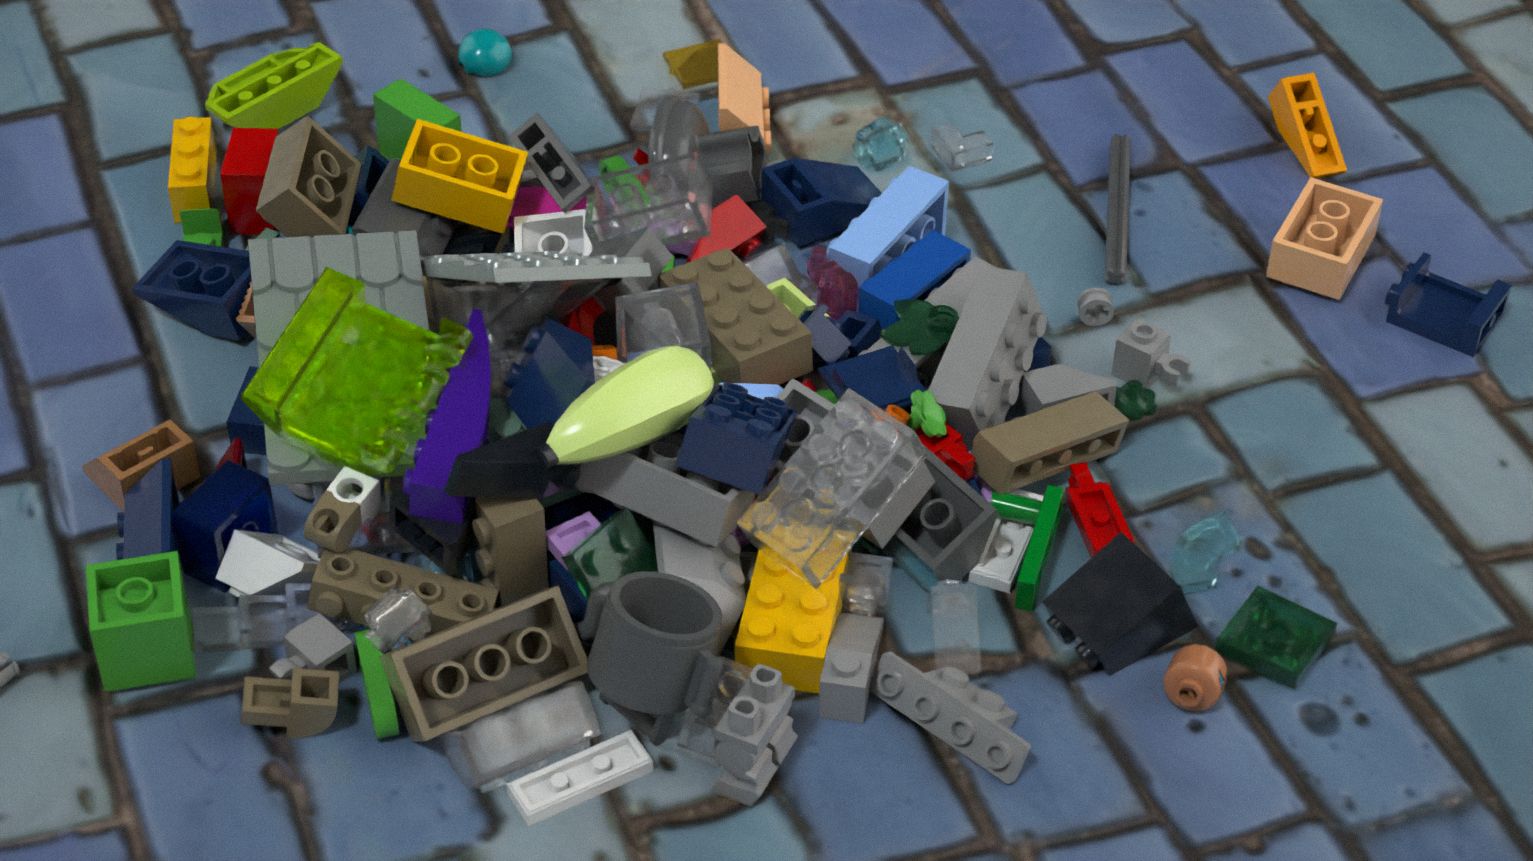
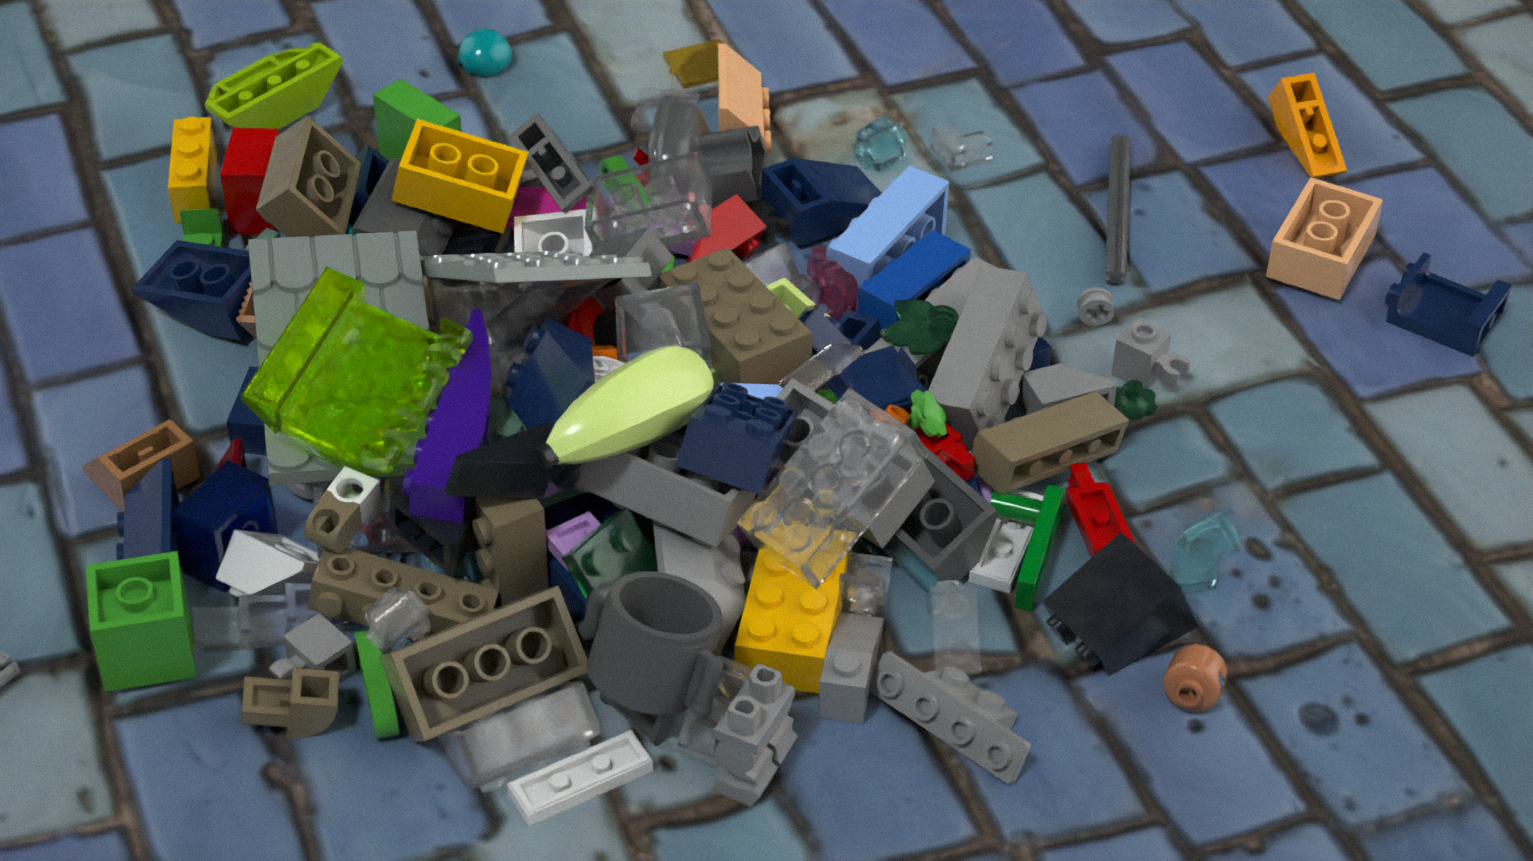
(824, 365): none -> clear piece
(1275, 637): clear green plate -> none

